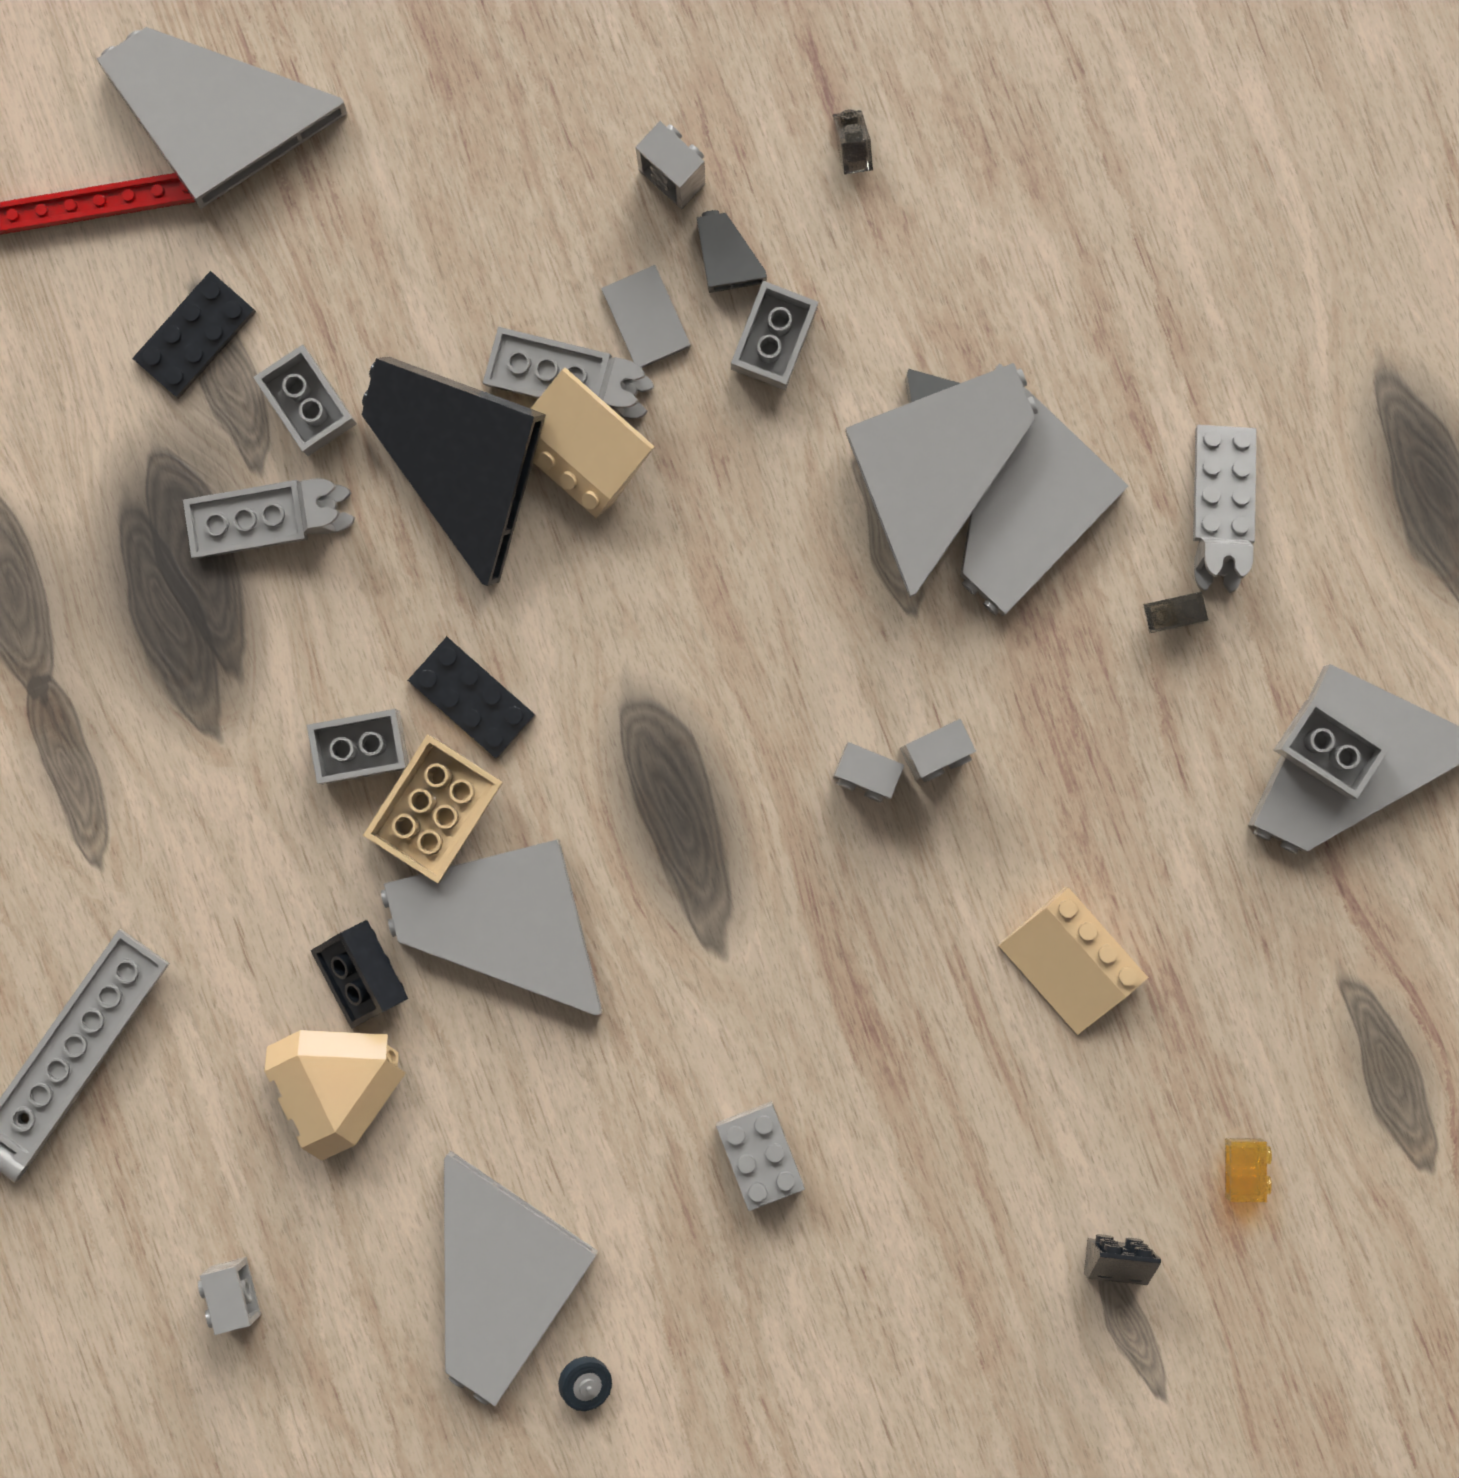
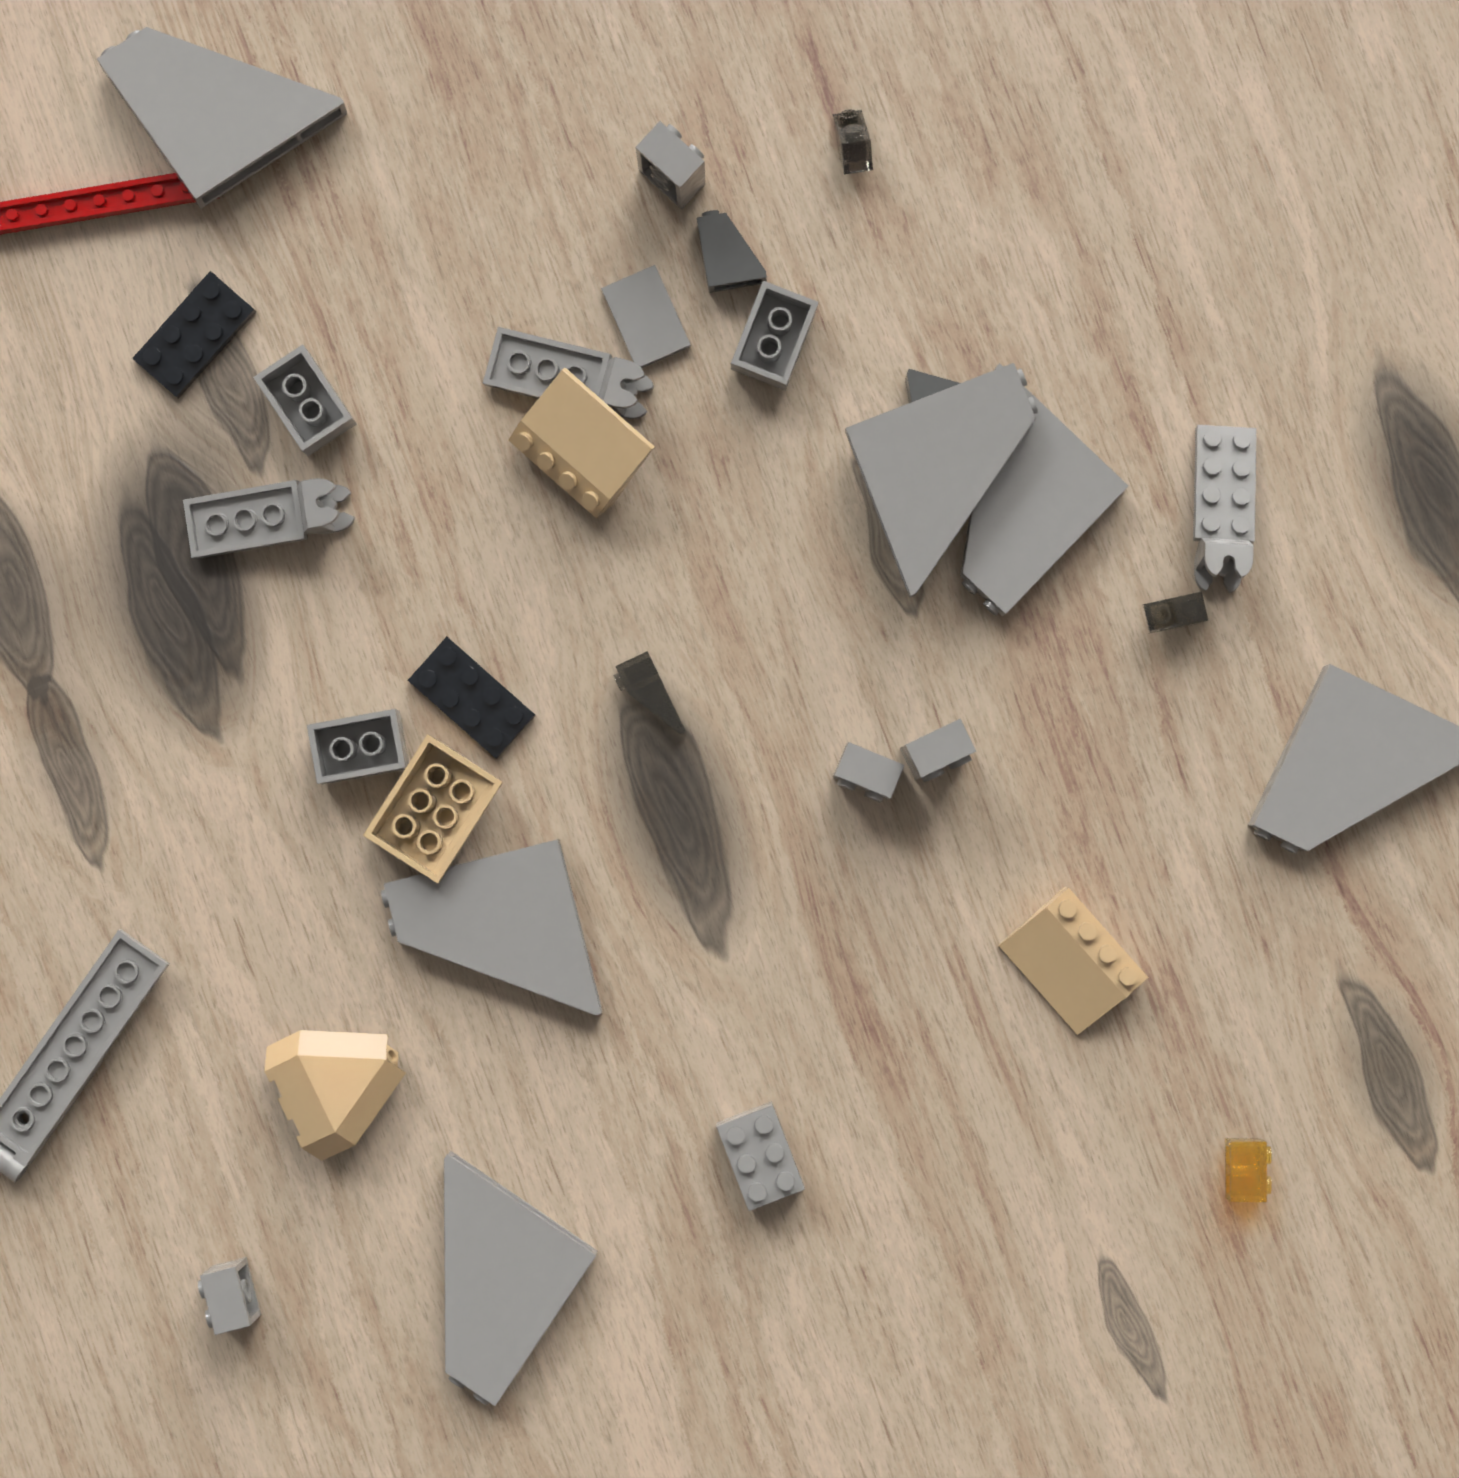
(359, 974): black slope -> none
(460, 454): black slope -> none
(585, 1383): black wheel -> none
(646, 687): none -> clear smoke slope
(1120, 1261): black slope -> none
(1331, 749): light grey brick -> none

